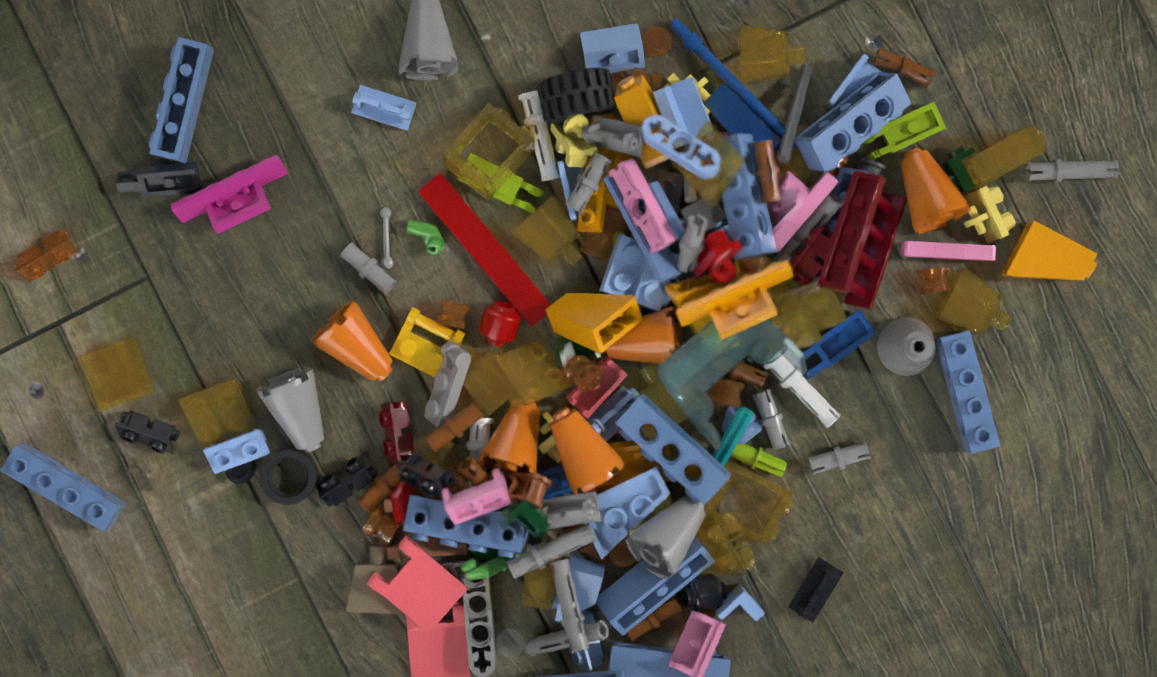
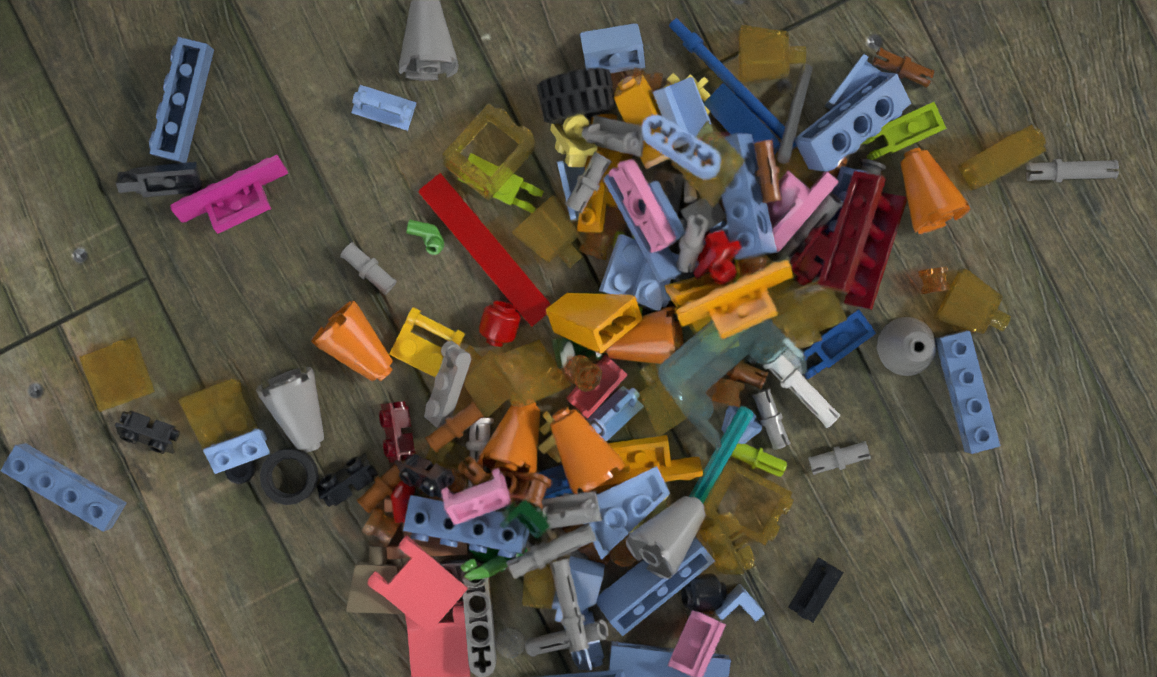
(34, 264): clear orange hinge -> none
(386, 262): light grey hinge -> none
(453, 314): clear orange wheel -> none
(539, 129): white pin -> none
(657, 41): clear orange plate -> none
(658, 616): dark orange pin -> none
(690, 452): medium blue brick -> none
(948, 251): bright pink piece -> none
(956, 170): dark green bracket -> none
(986, 215): light yellow hips -> none
(1048, 255): light orange slope -> none

